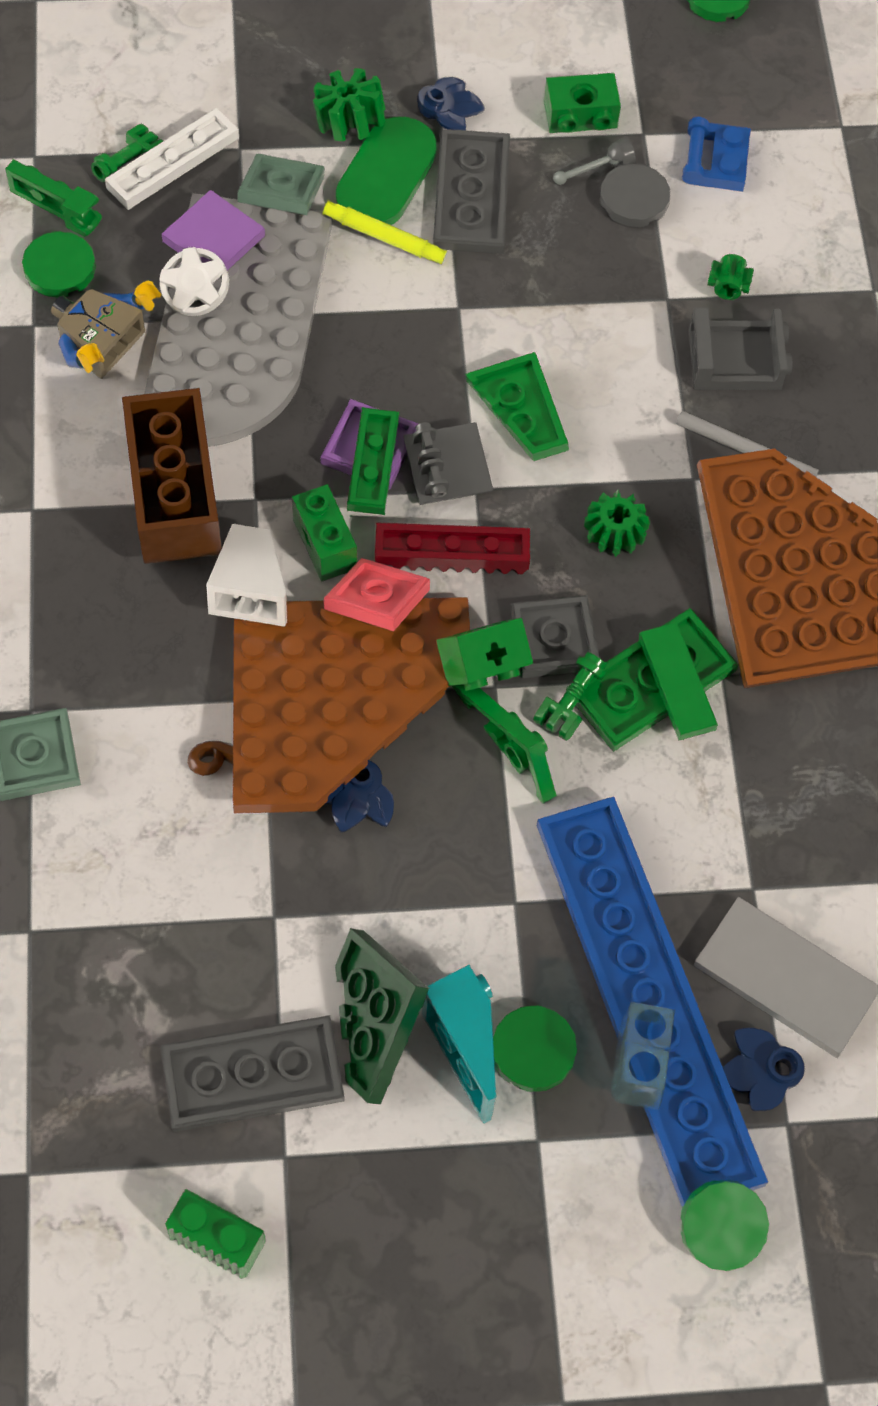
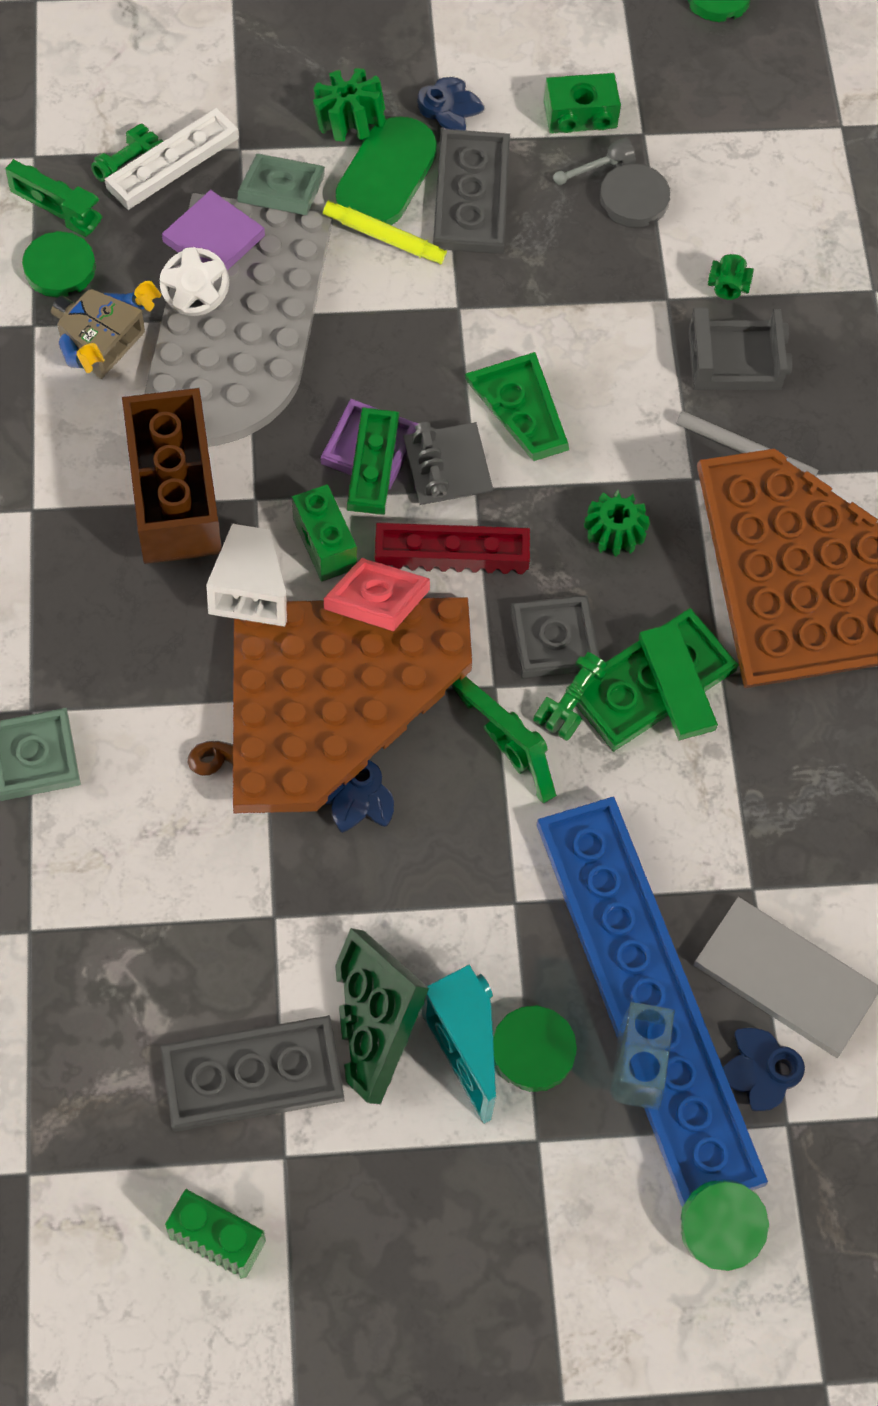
(485, 652): green brick -> none
(728, 155): blue plate -> none

